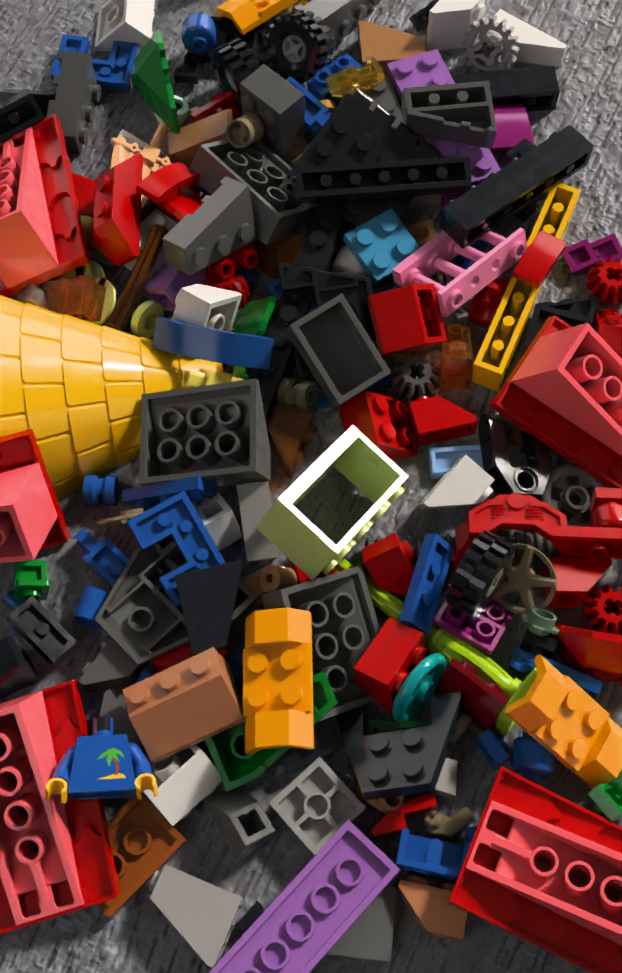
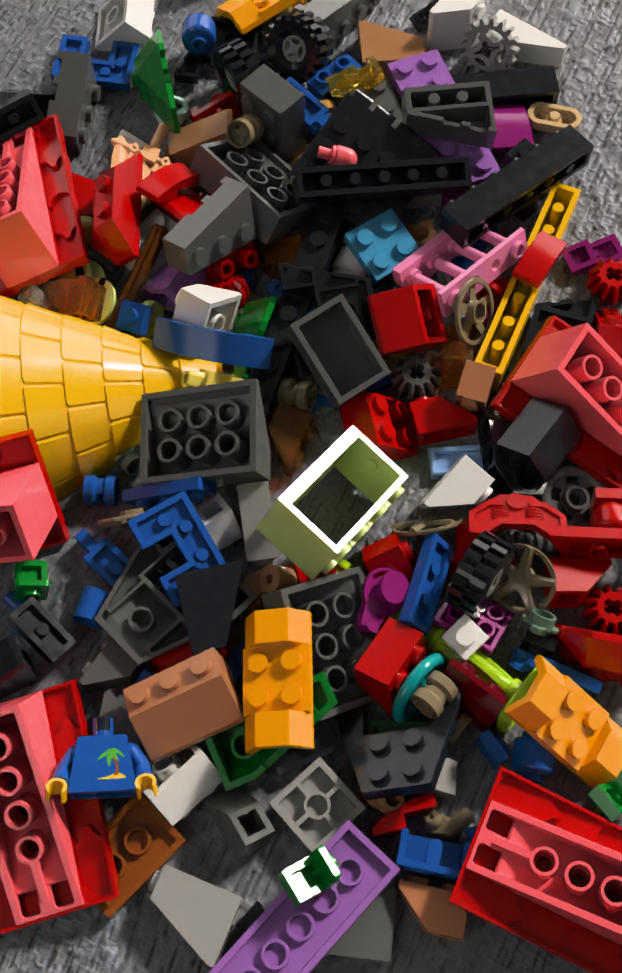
(129, 461): none -> sand green plate
(134, 317): none -> blue plate
(310, 876): none -> green bracket
(337, 155): none -> coral cylinder
(381, 598): none -> magenta piece
(427, 525): none -> dark tan wheel
(434, 694): none -> dark tan wheel
(465, 637): none -> white plate
(474, 311): none -> dark tan wheel
(475, 386): none -> nougat slope
(540, 437): none -> black slope
(553, 117): none -> tan plate

